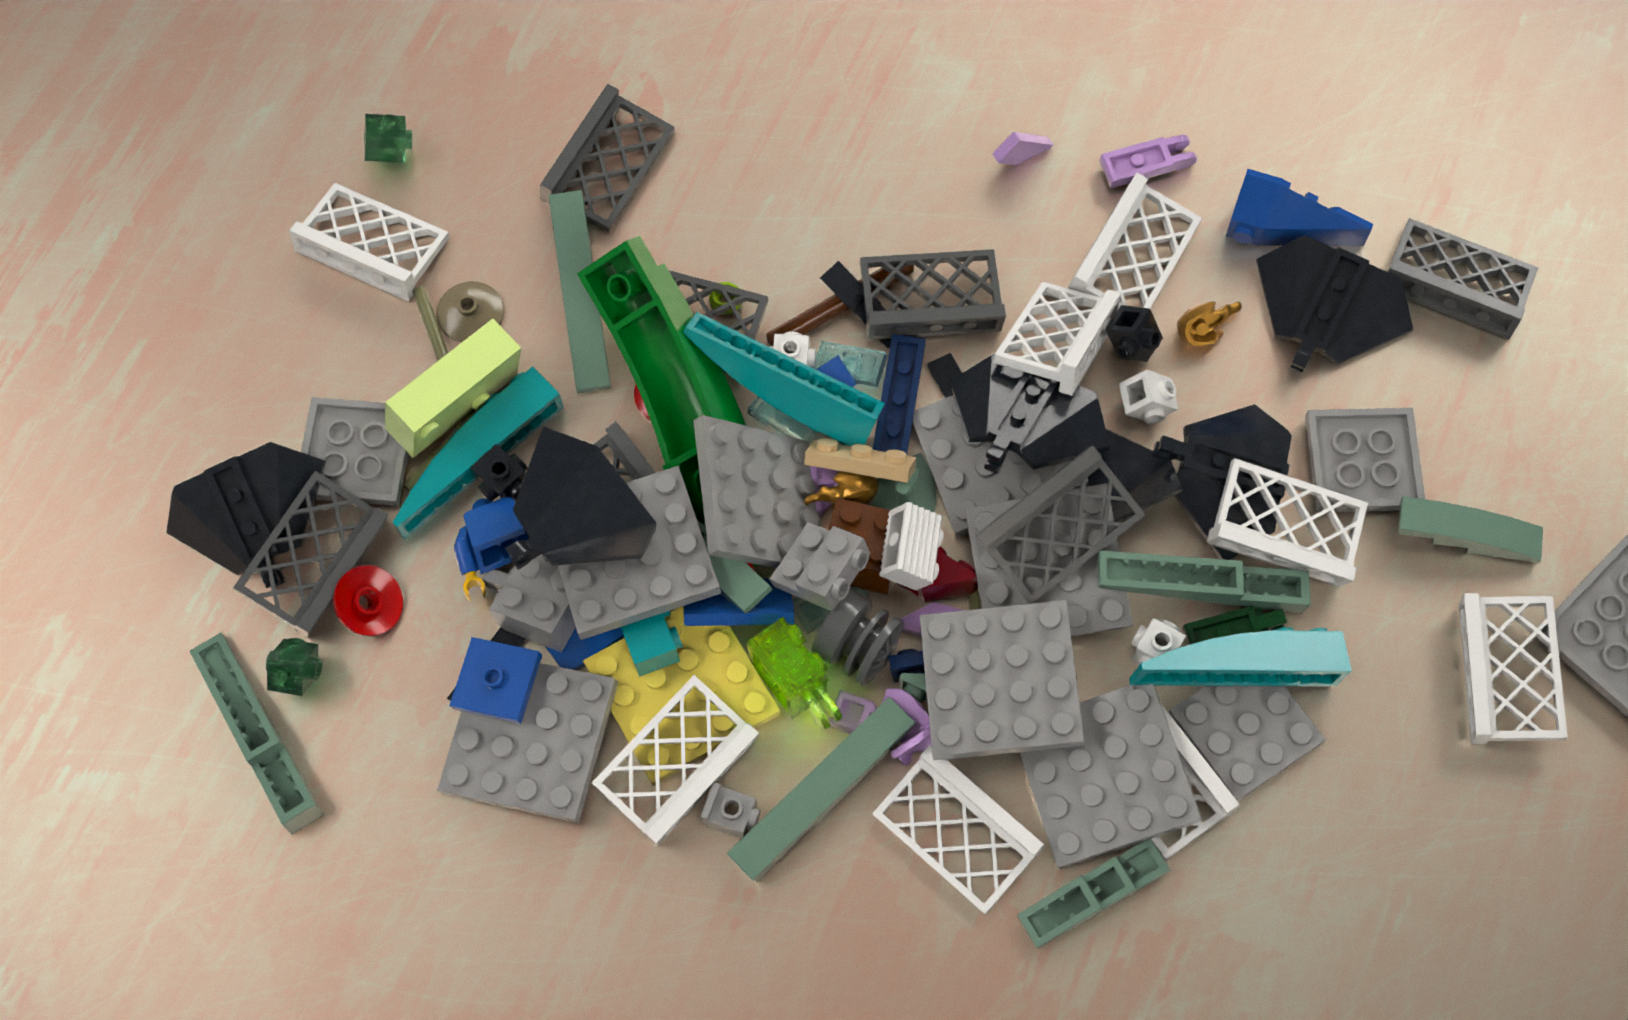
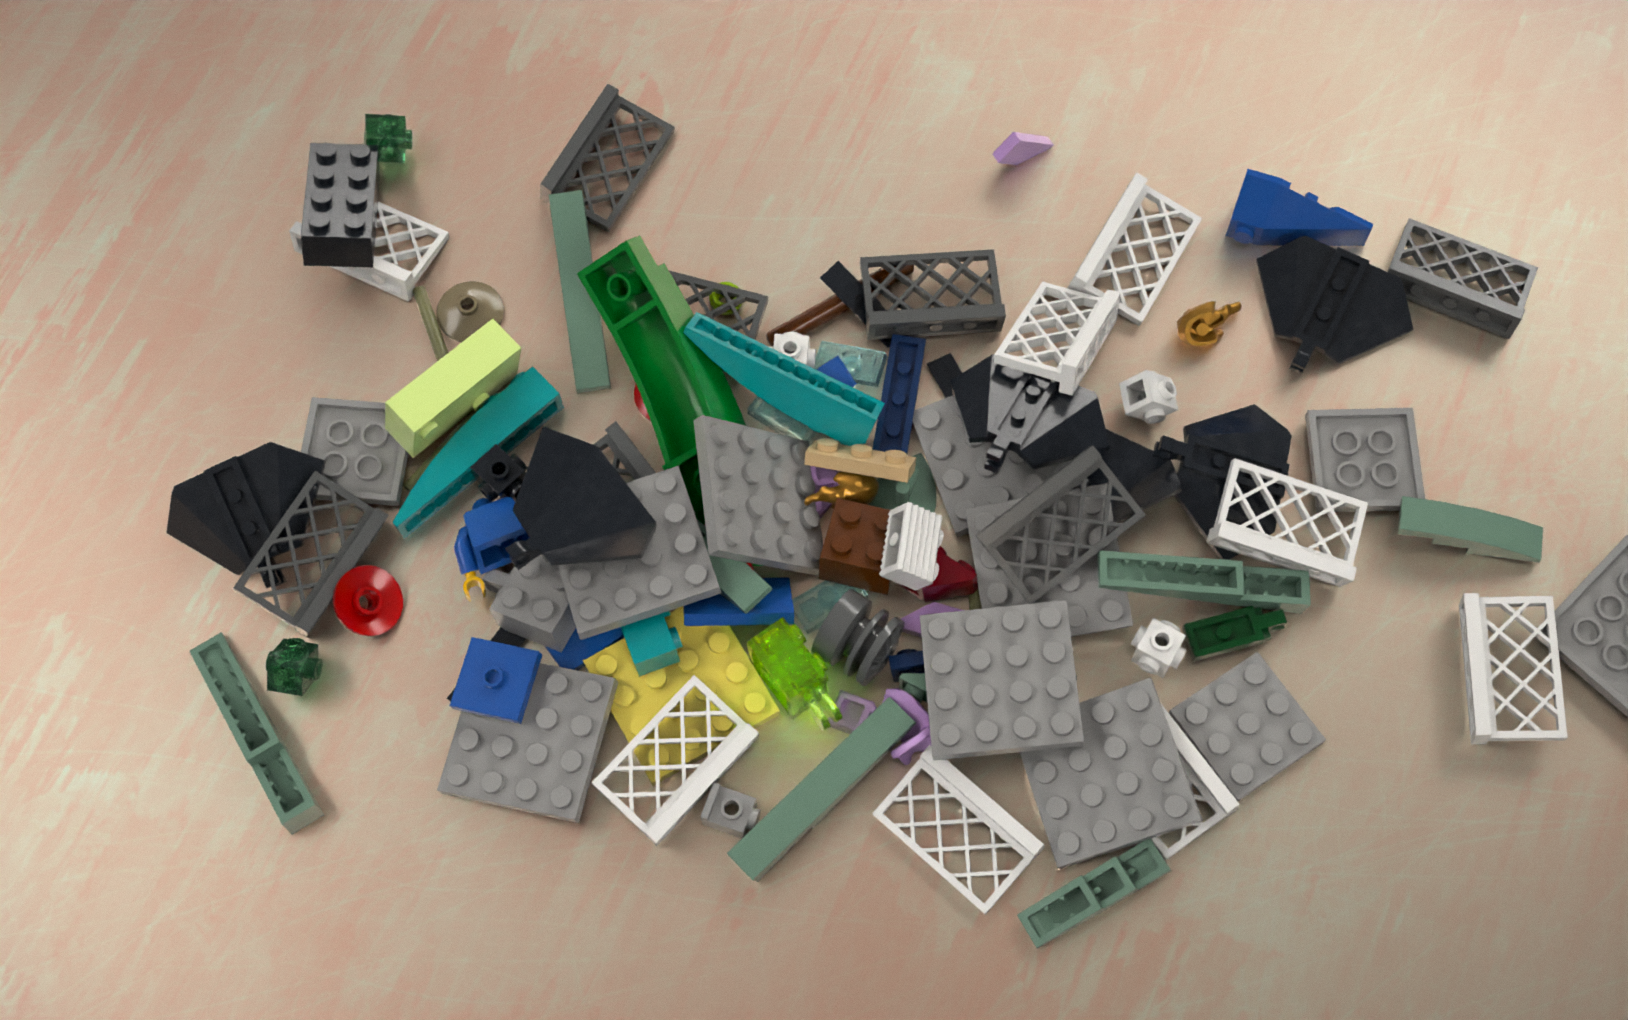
(340, 205): none -> brick
(821, 565): light grey plate -> none
(1134, 333): black brick -> none
(1147, 159): lavender hinge -> none
(1253, 659): slope -> none

